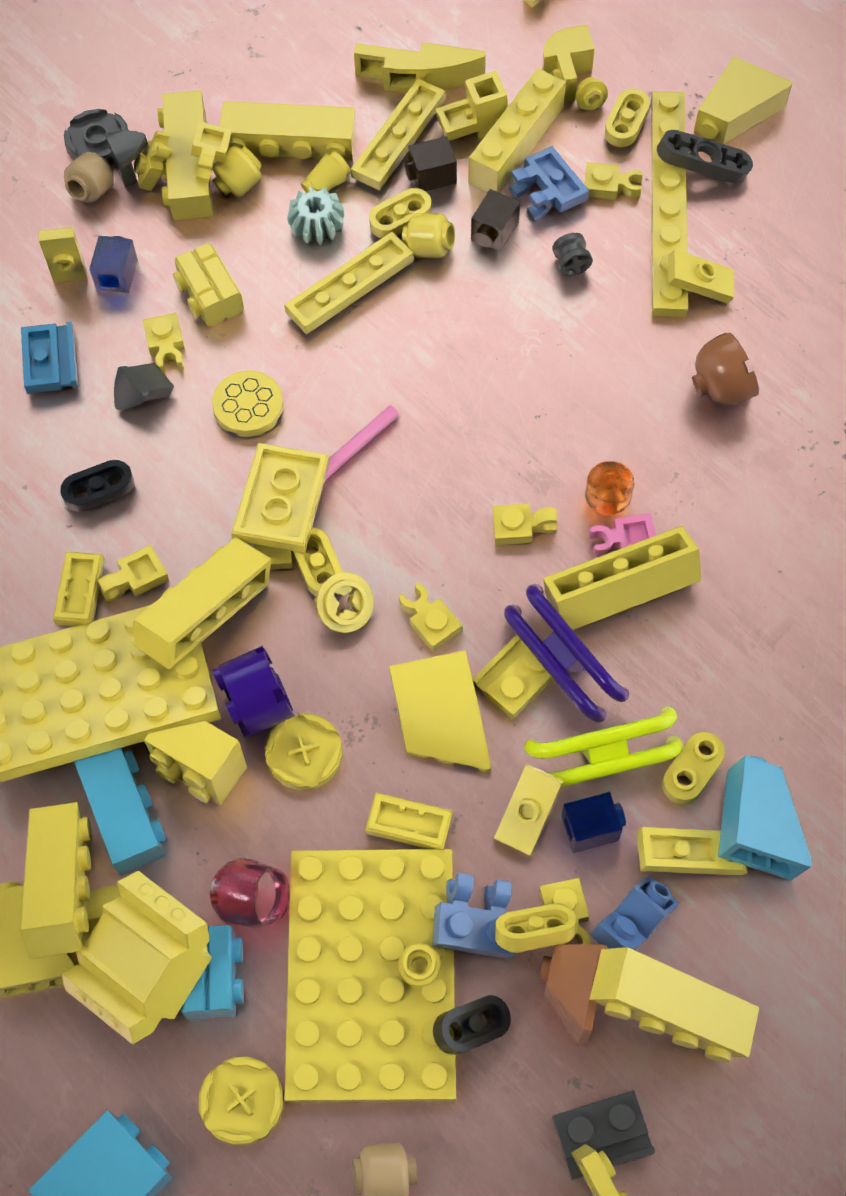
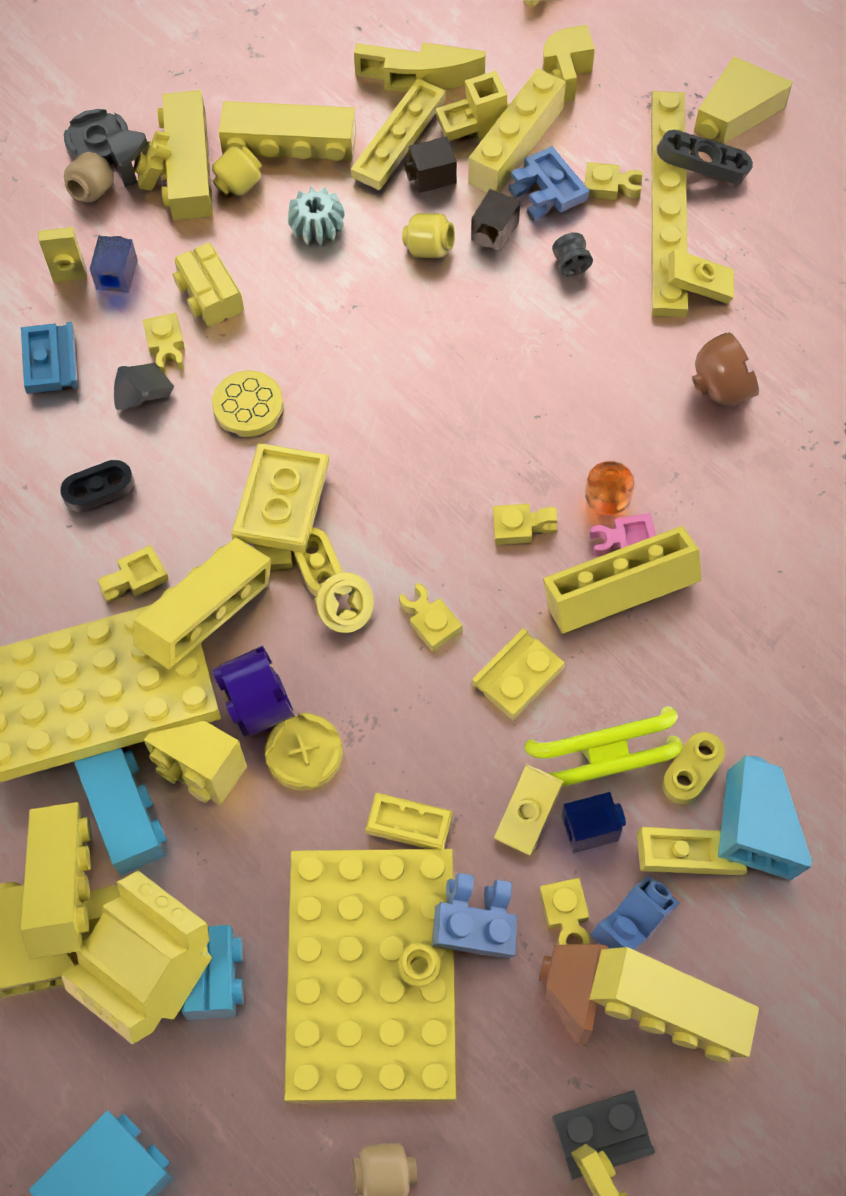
(78, 589): light yellow plate -> none
(209, 144): light yellow plate -> none
(236, 889): clear pink helmet -> none
(241, 1101): light yellow tile -> none
(327, 173): light yellow cone -> none
(349, 282): light yellow plate -> none
(361, 439): bright pink bar -> none
(398, 211): light yellow plate -> none
(440, 710): light yellow slope -> none
(469, 1026): black plate -> none
(535, 928): light yellow plate -> none
(563, 653): dark purple piece -> none
(587, 88): light yellow plate -> none
(624, 123): light yellow plate -> none

